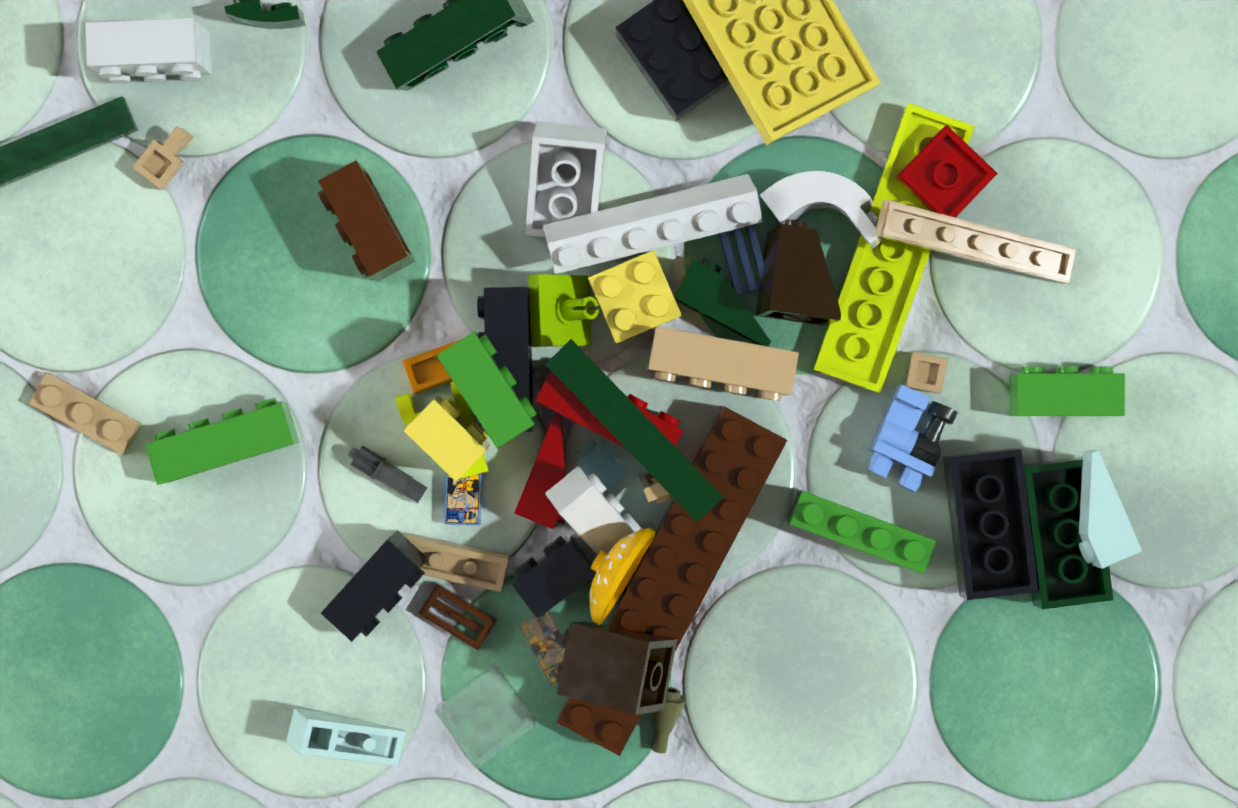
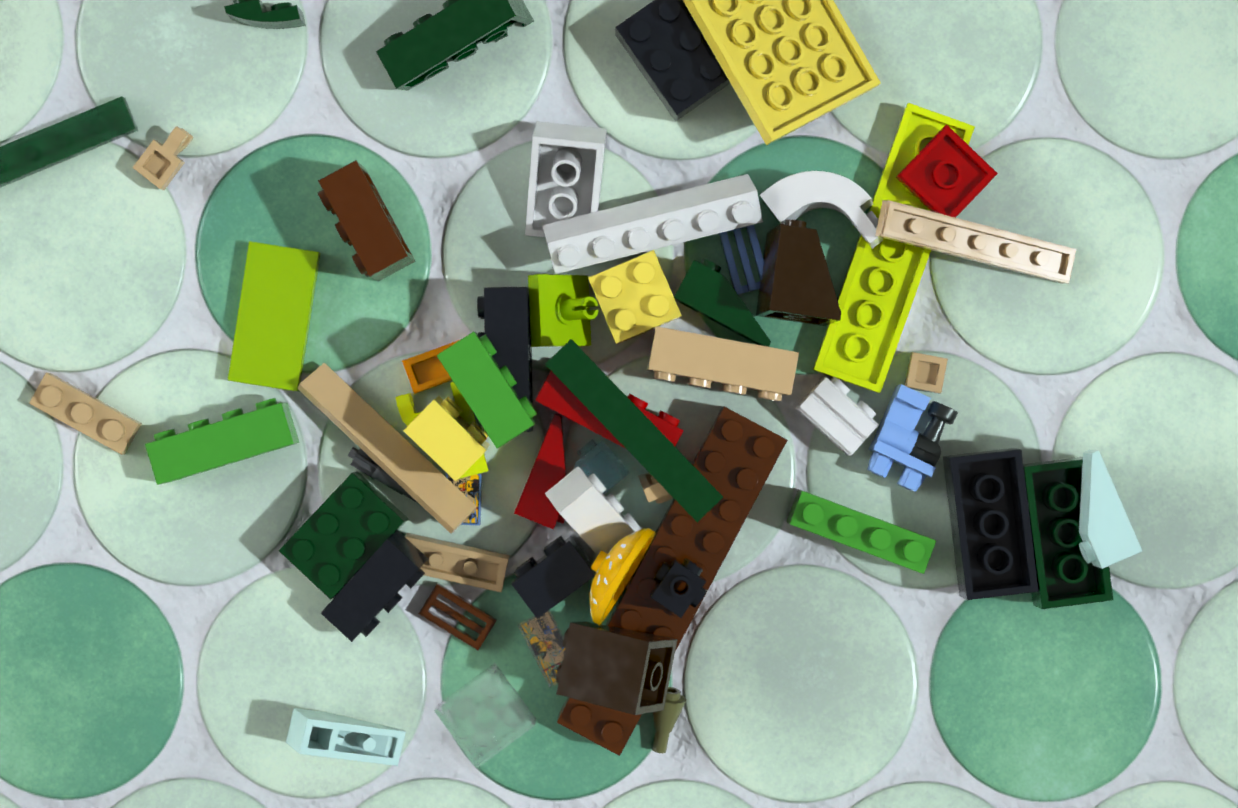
(148, 49): white brick -> none
(274, 316): none -> lime tile
(343, 534): none -> dark green brick
(387, 447): none -> tan tile
(674, 599): none -> black brick
(837, 415): none -> white brick
(1067, 392): bright green brick -> none

